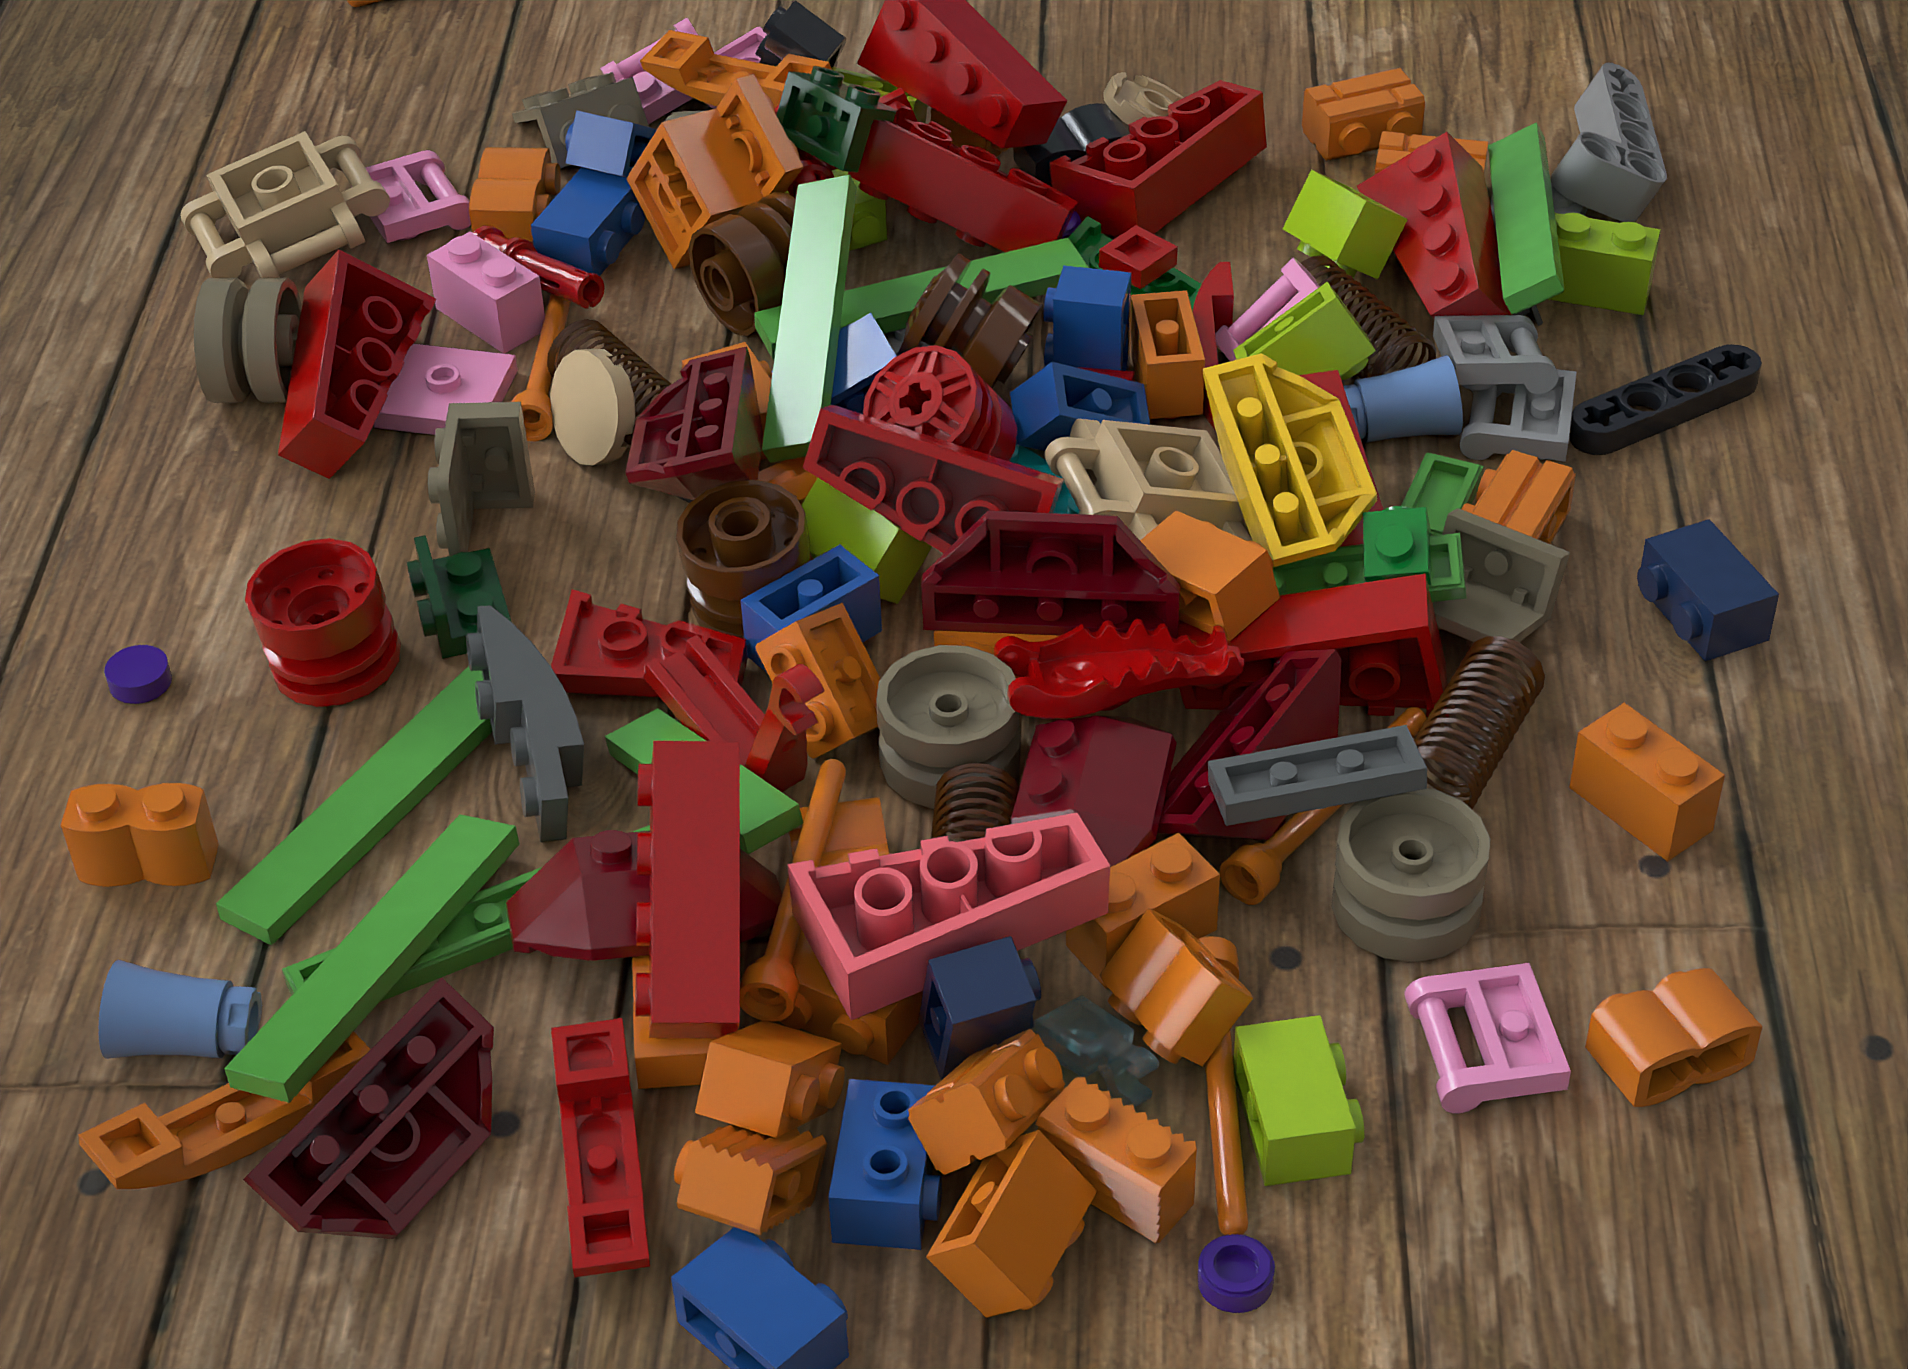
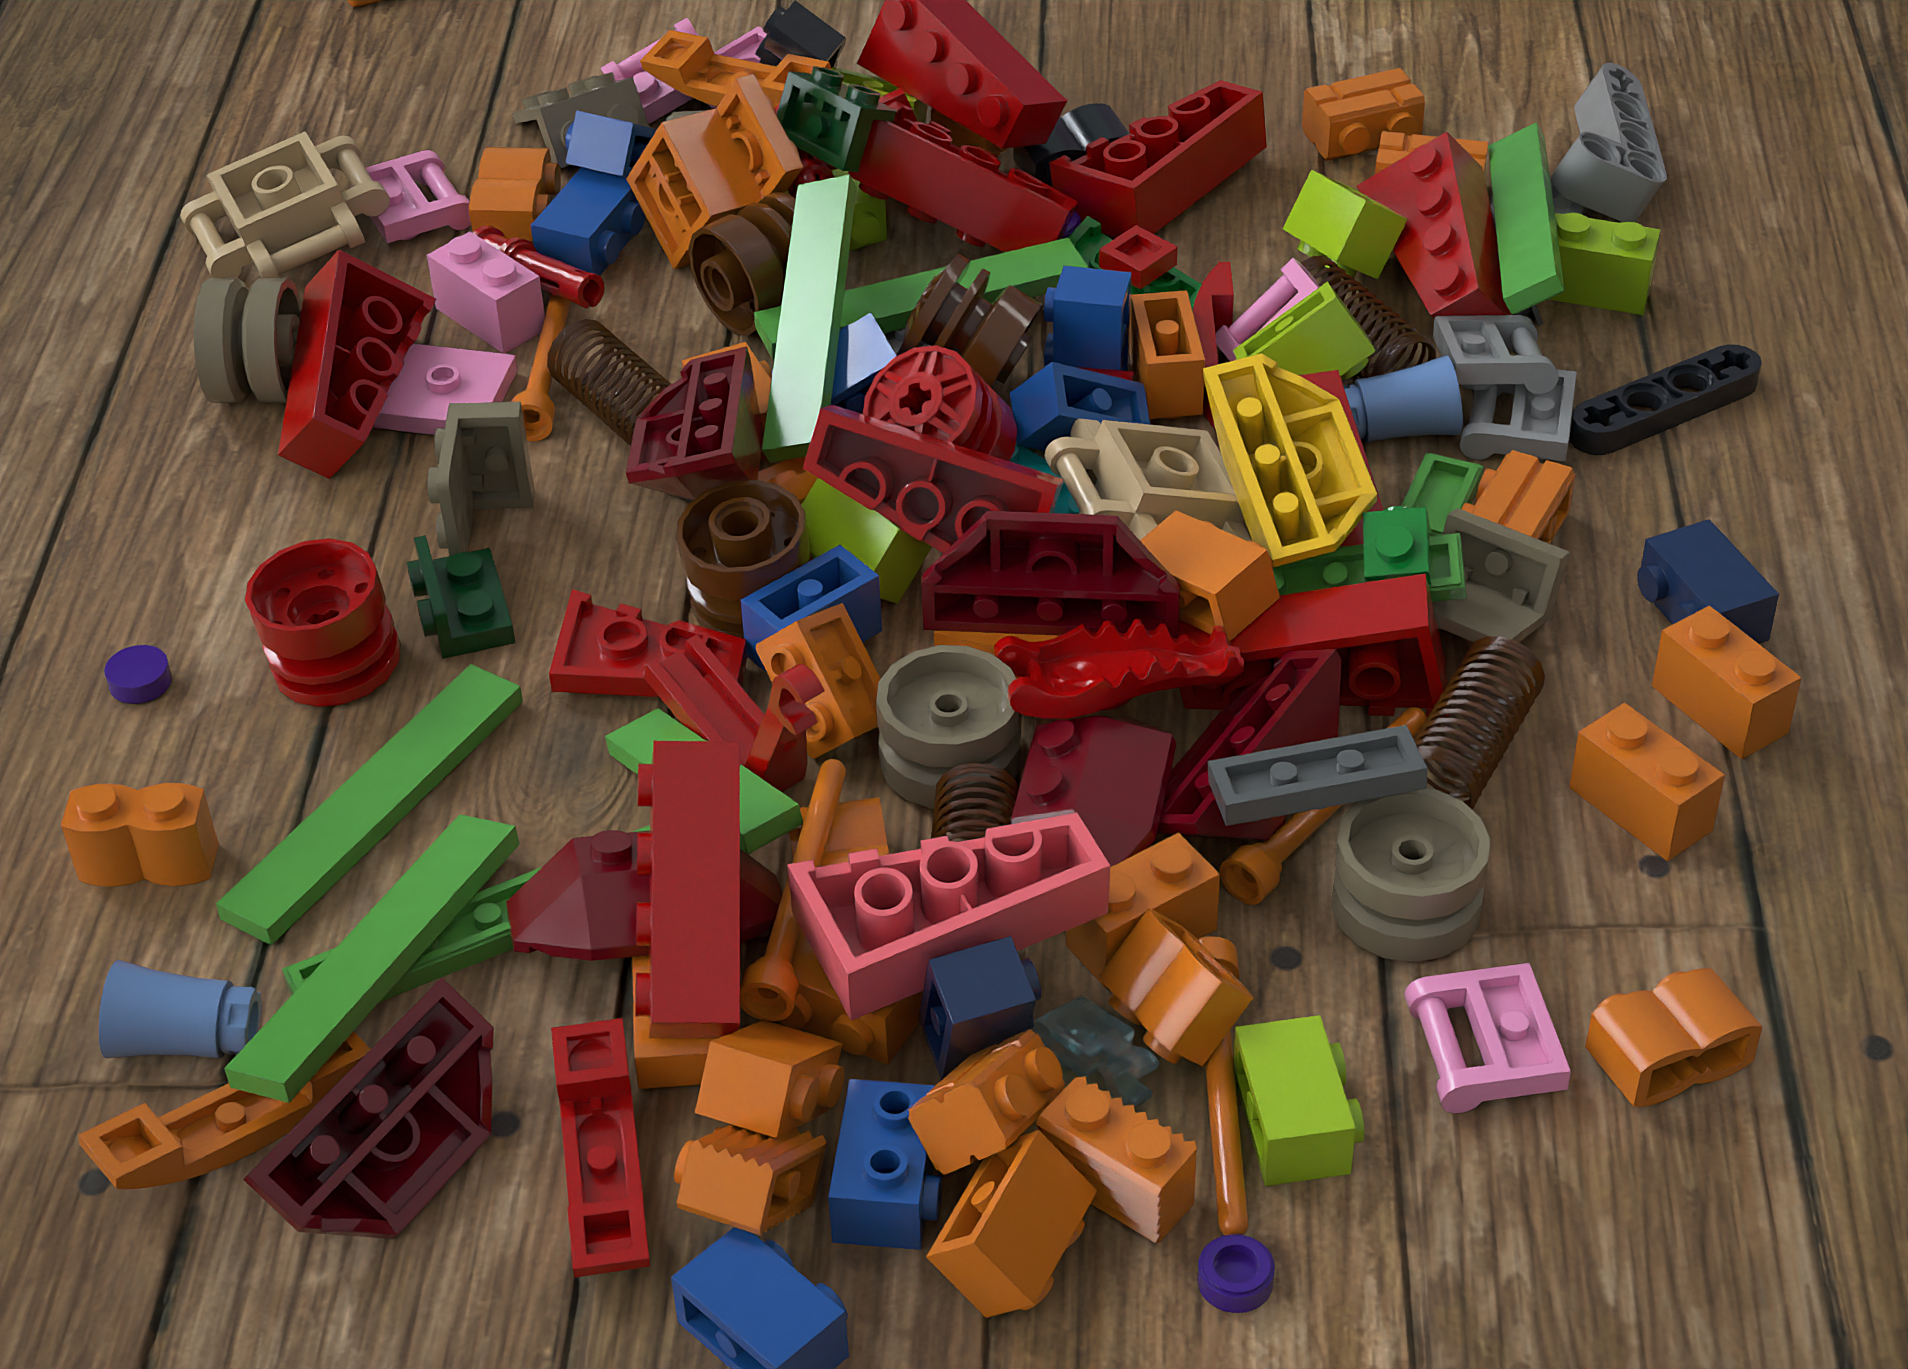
(530, 713): dark grey slope -> none
(592, 406): tan tile -> none
(1138, 98): tan tile -> none
(1726, 682): none -> orange brick

